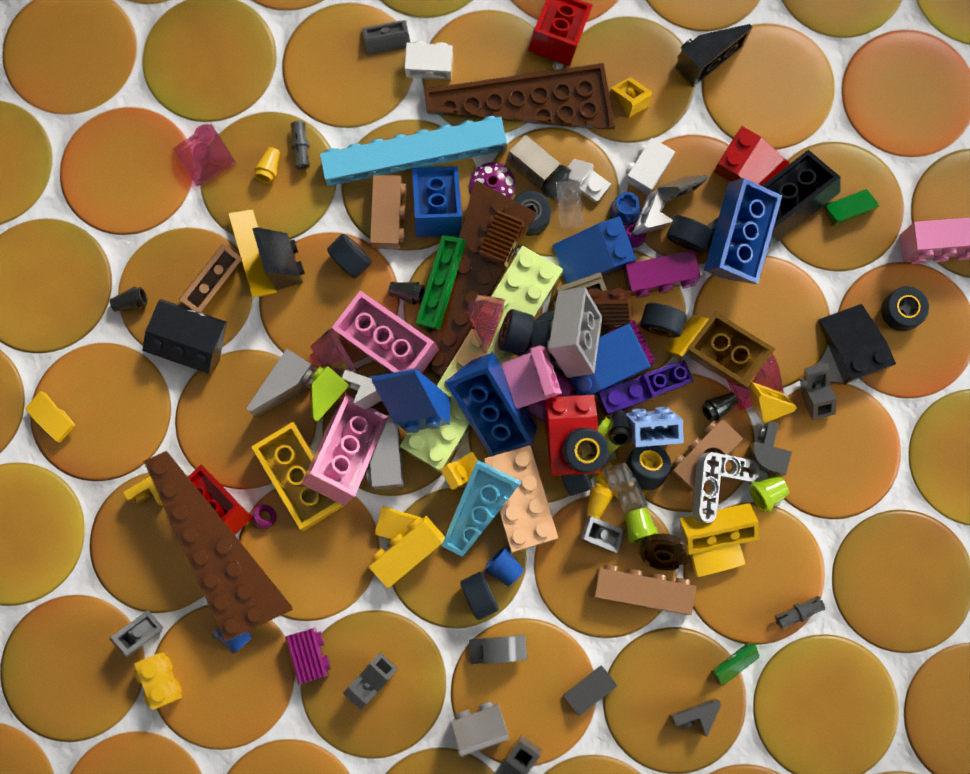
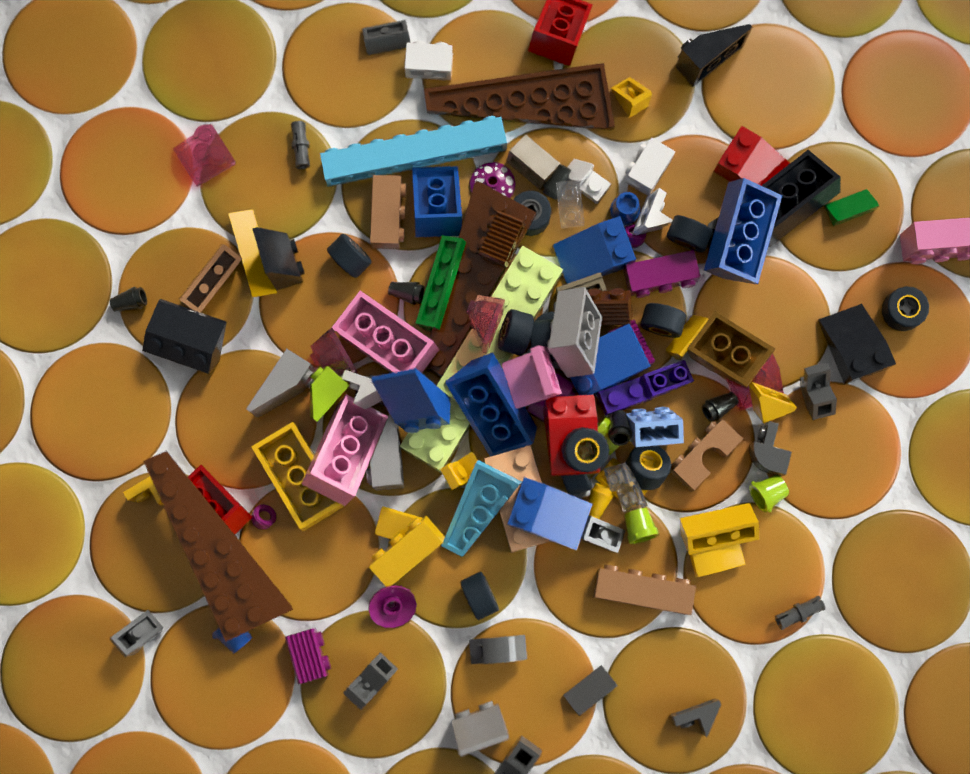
(50, 417): yellow slope -> none
(157, 681): yellow brick -> none
(267, 166): yellow cone -> none
(392, 614): none -> magenta dish
(504, 567): blue piece -> none
(549, 513): none -> slope
(664, 551): dark brown tile -> none
(681, 187): dark grey slope -> none
(717, 472): light grey beam -> none
(736, 663): green slope -> none

